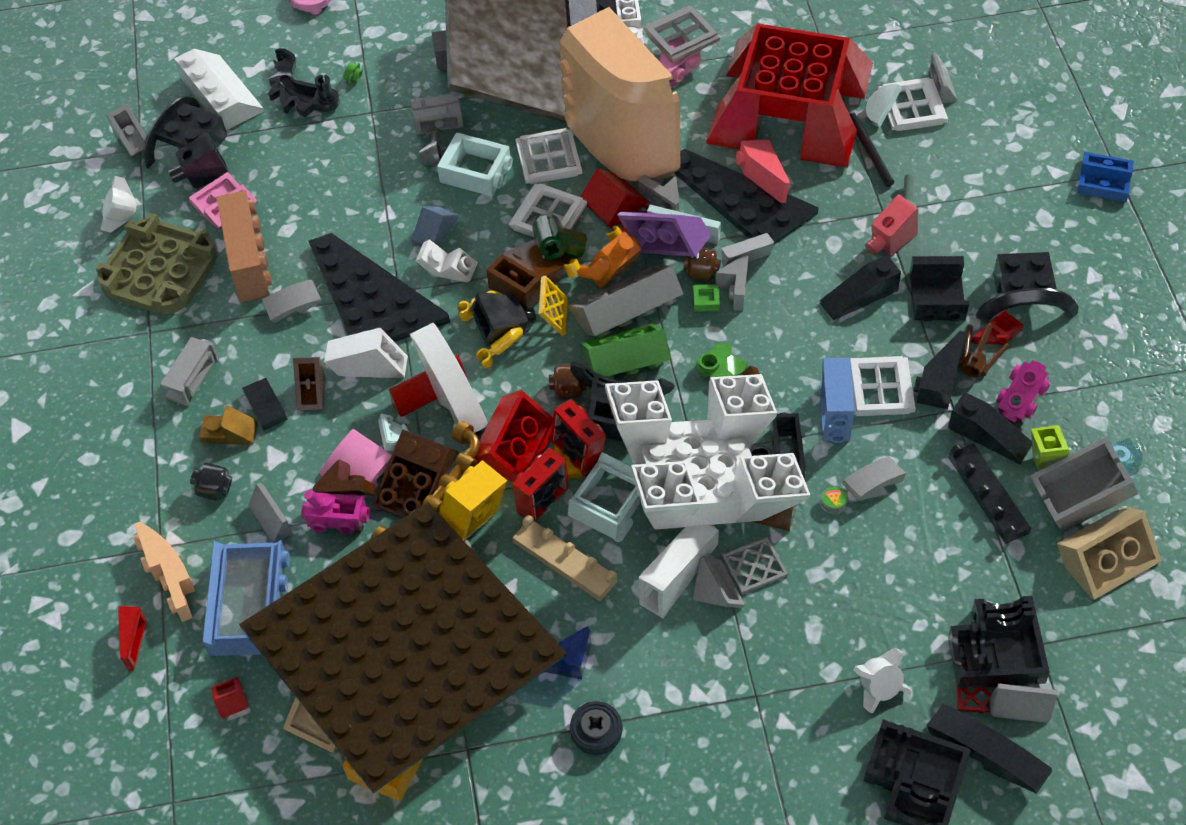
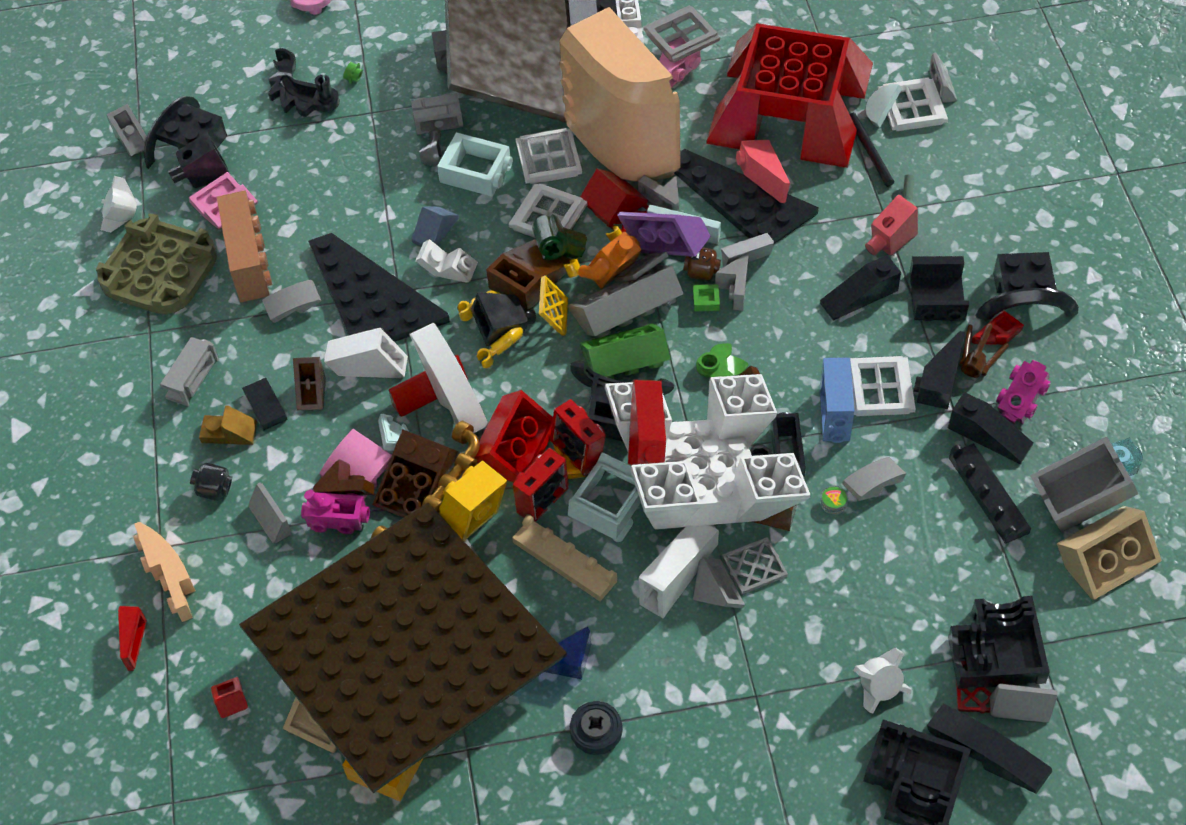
(217, 87): white slope -> none
(241, 584): window -> none
(565, 383): reddish brown head -> none
(641, 266): none -> light grey window
(647, 424): none -> red slope
(1048, 446): lime slope -> none
(1105, 177): blue slope -> none

